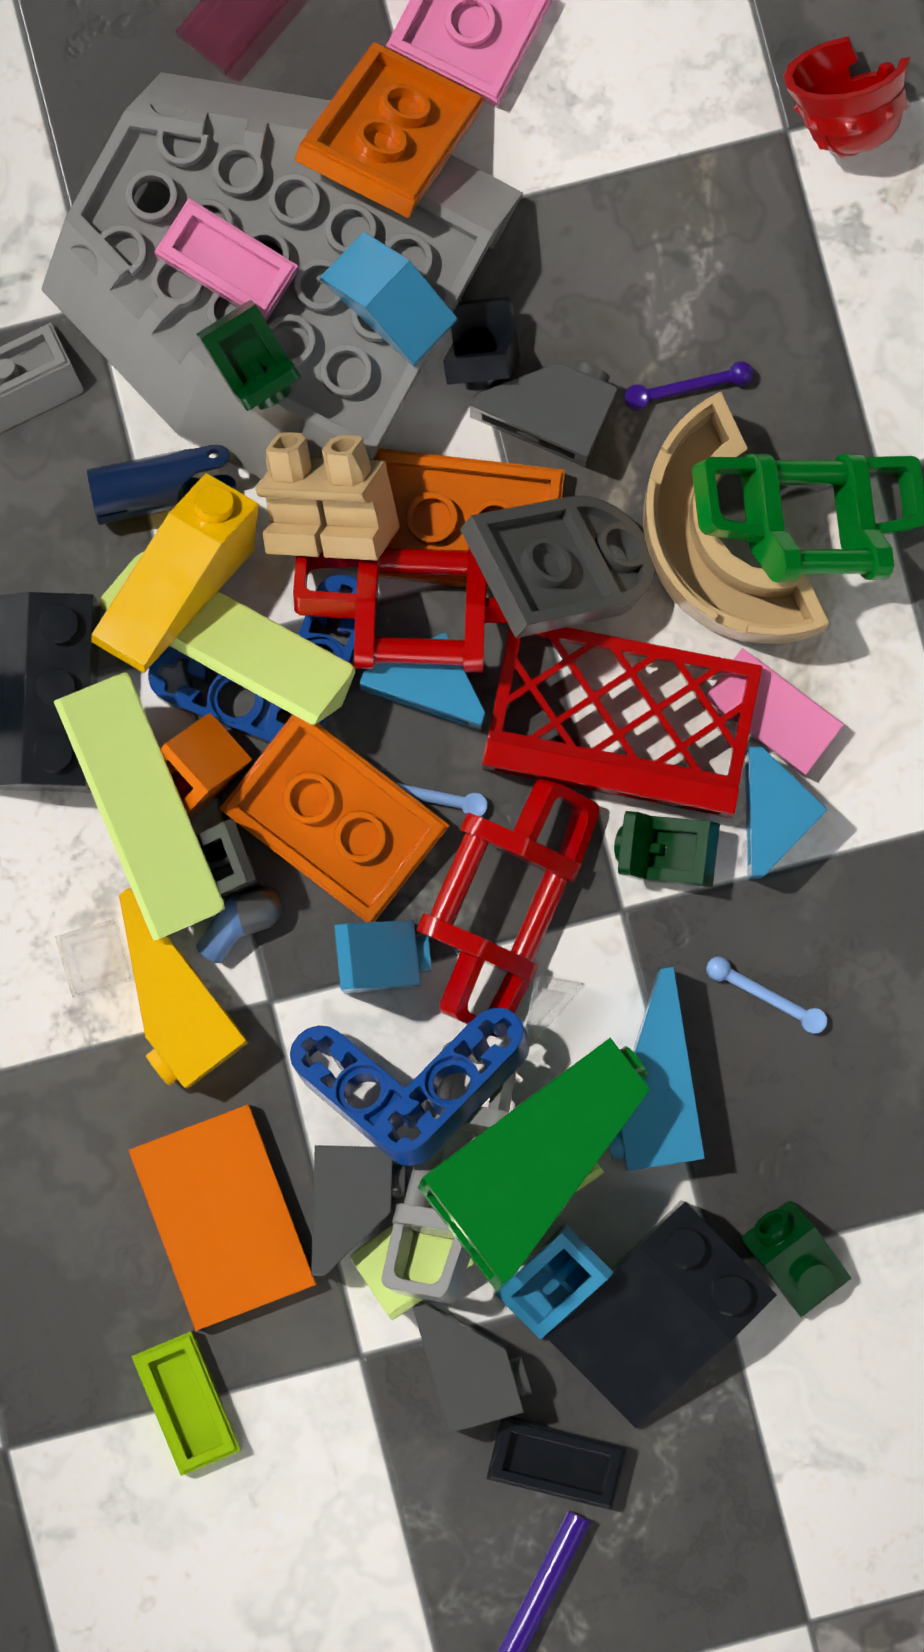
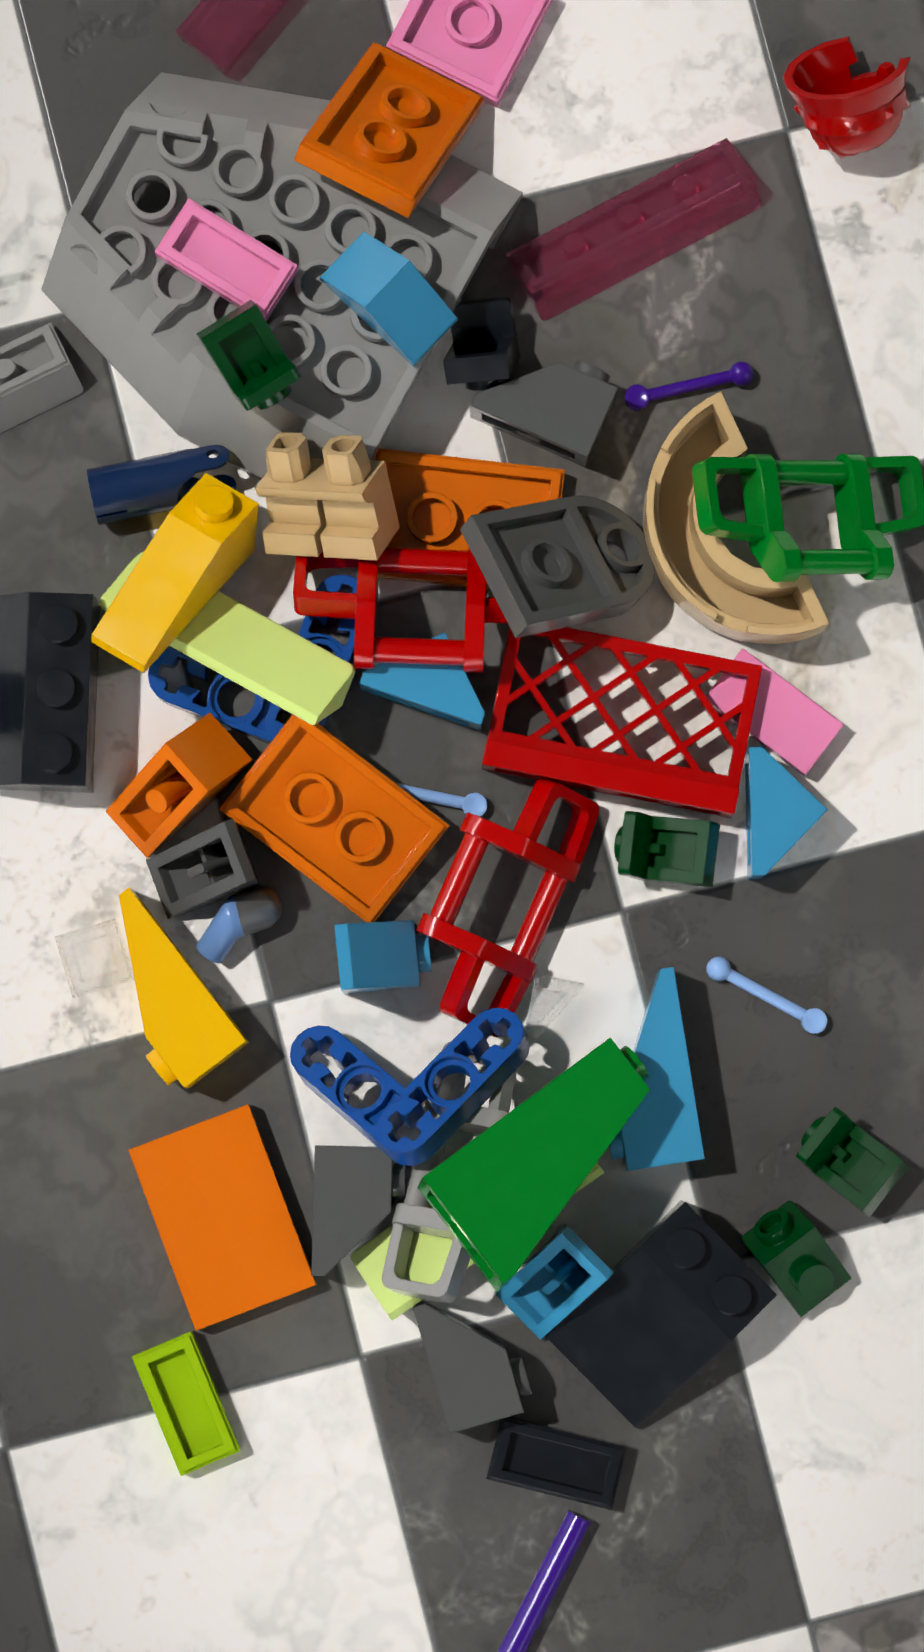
(140, 805): yellowish green slope -> none
(635, 229): none -> clear pink slope
(850, 1160): none -> dark green bracket

